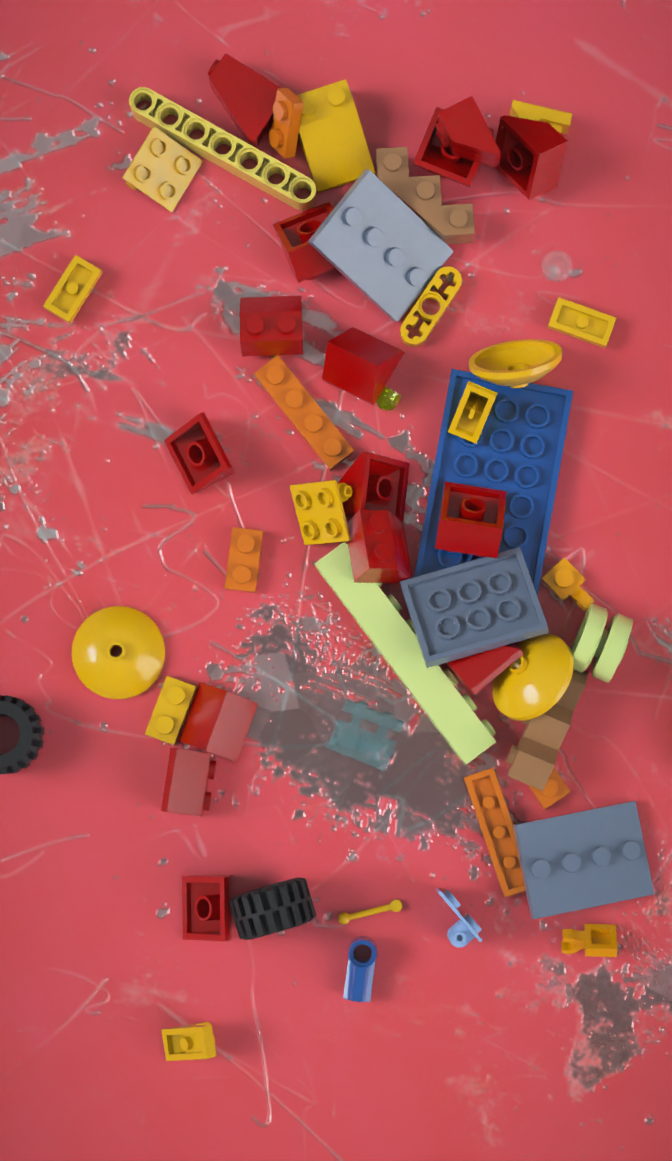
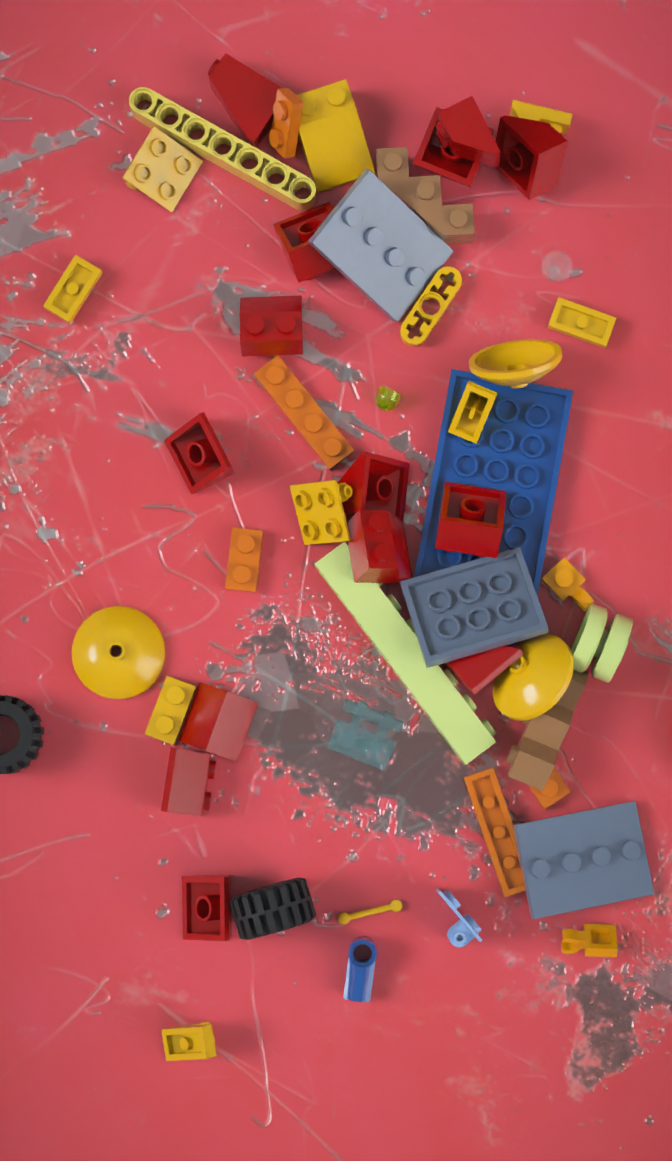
(360, 364): red slope -> none

